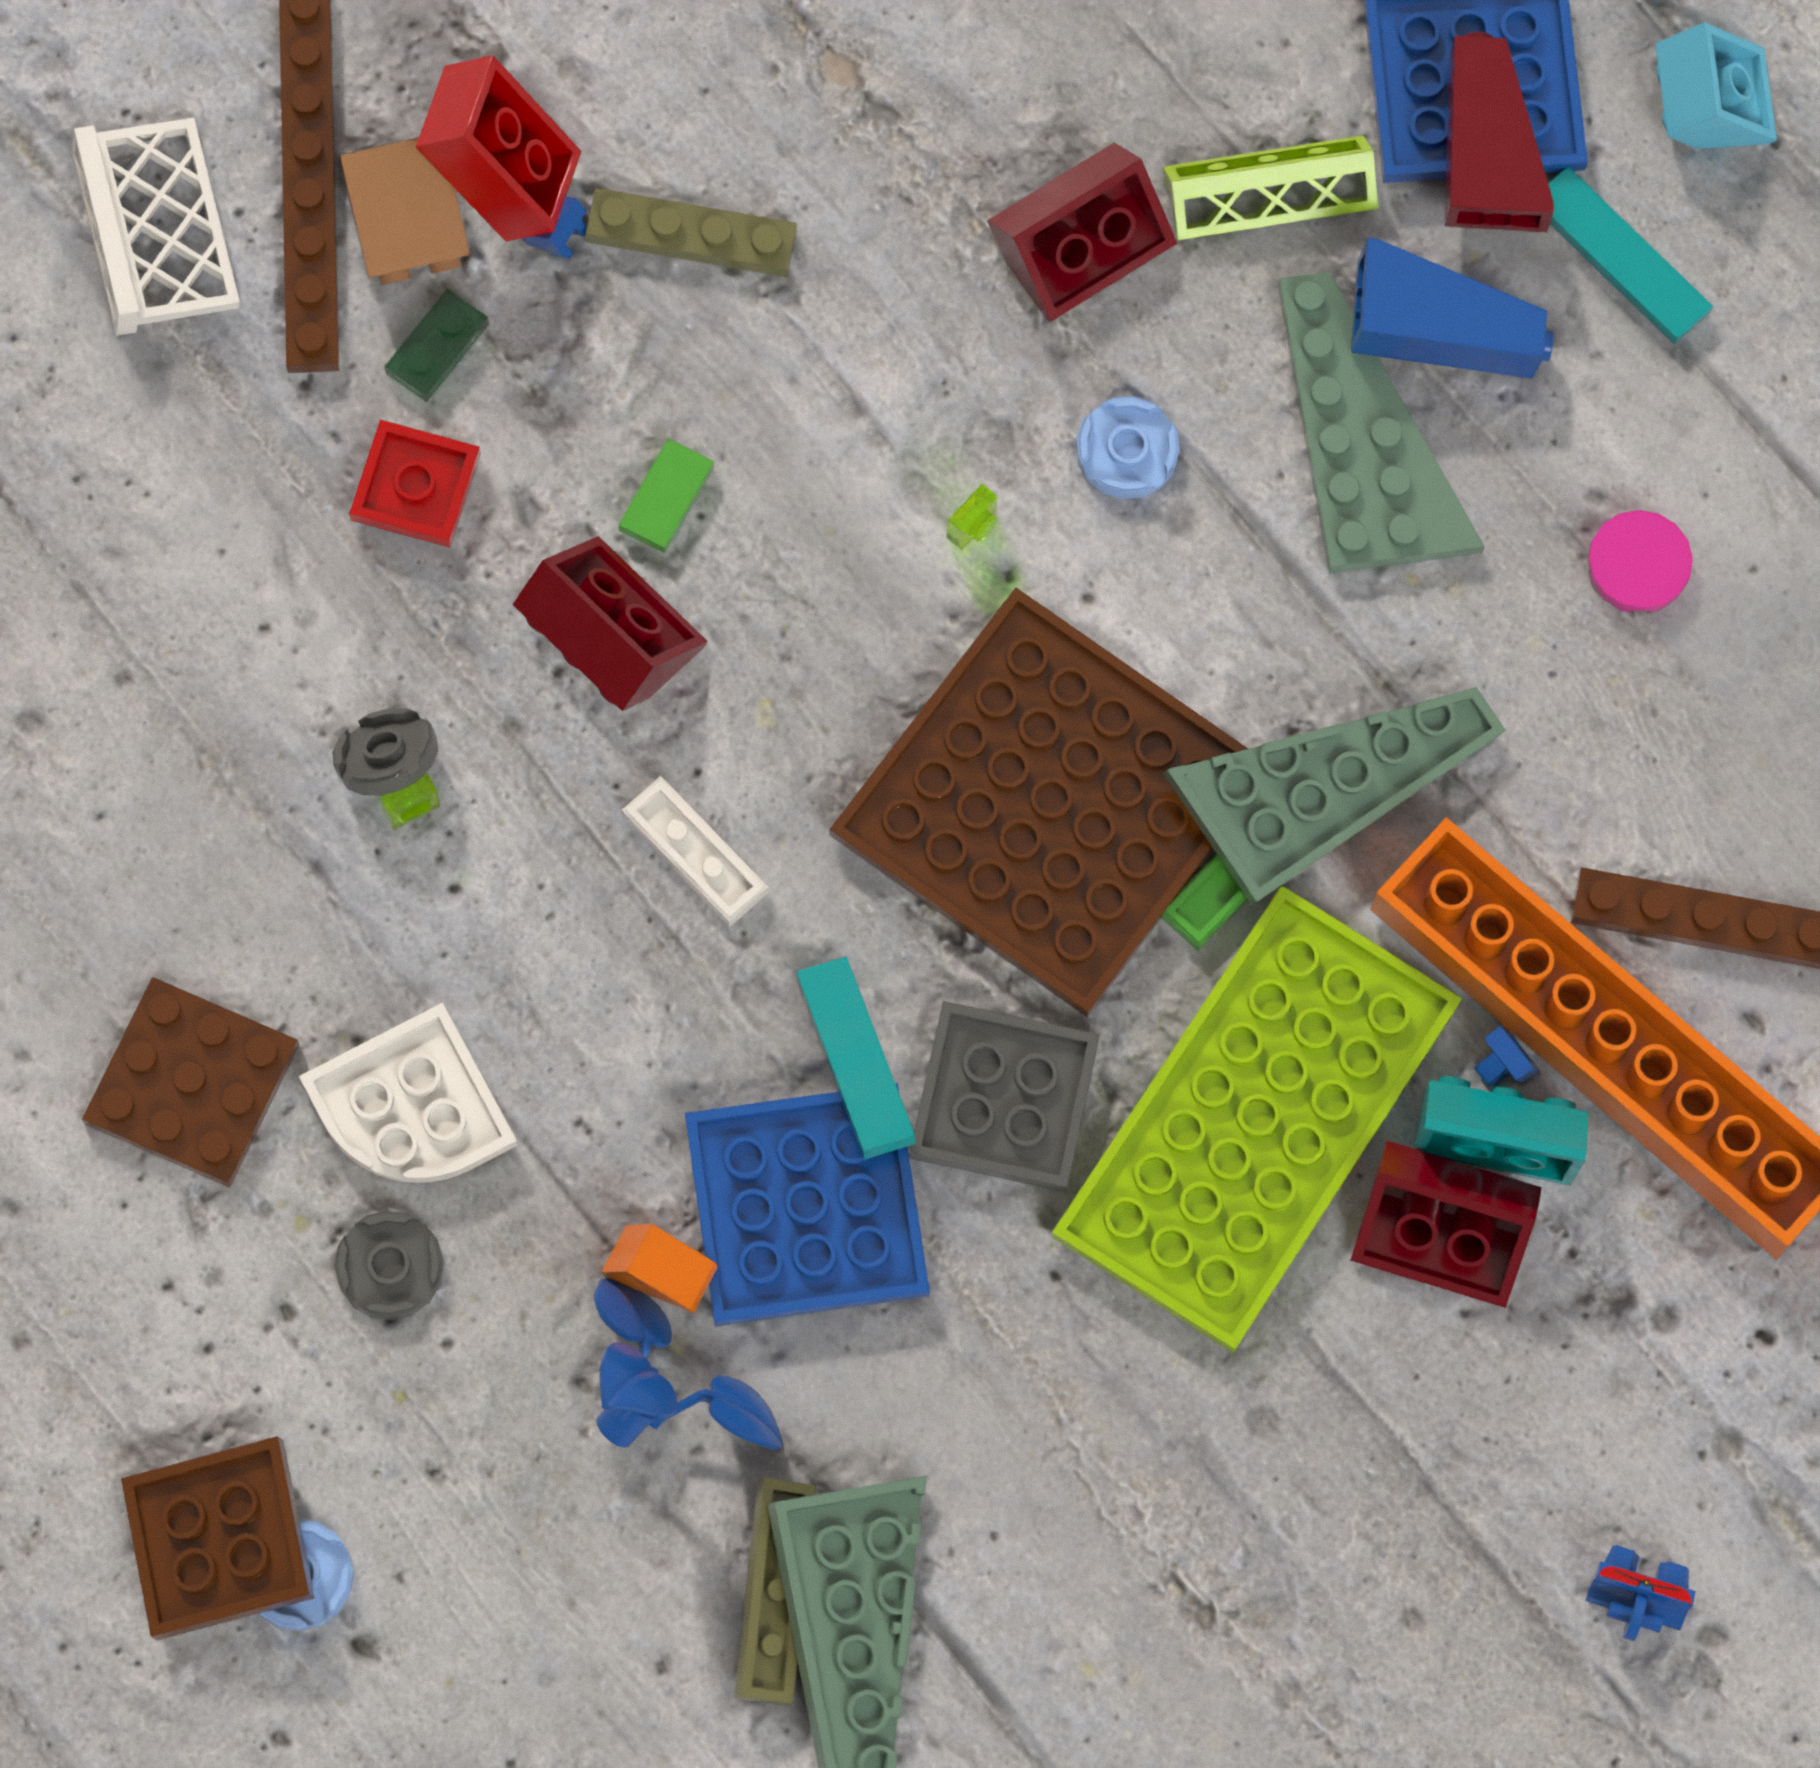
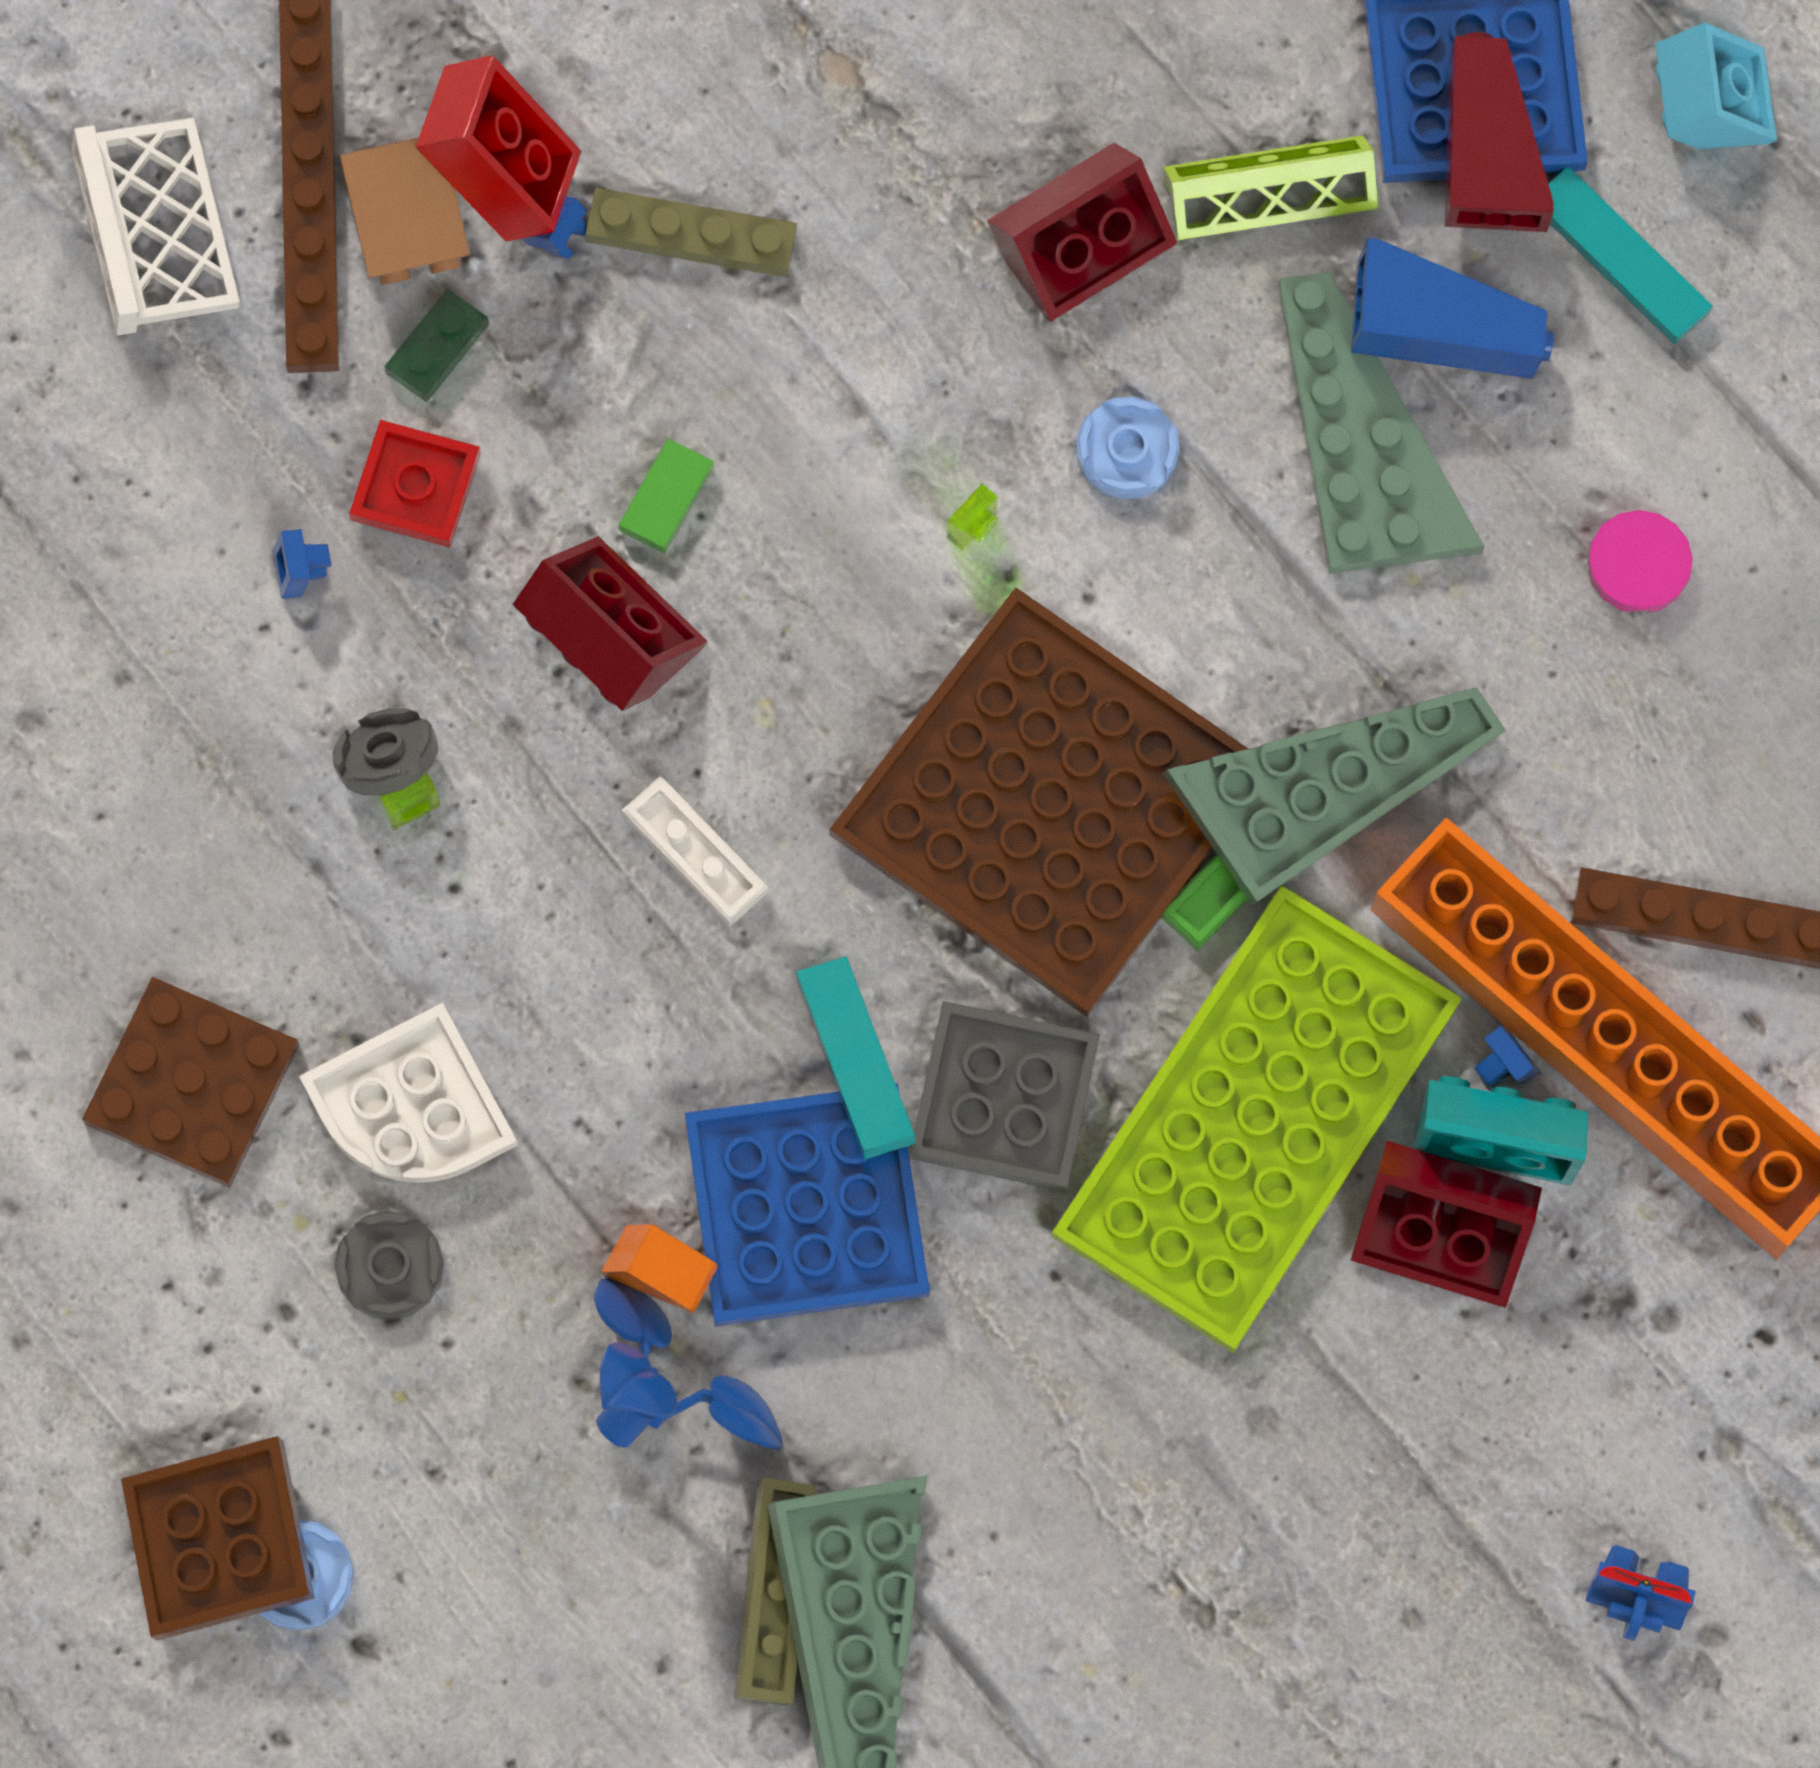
(298, 563): none -> blue tile

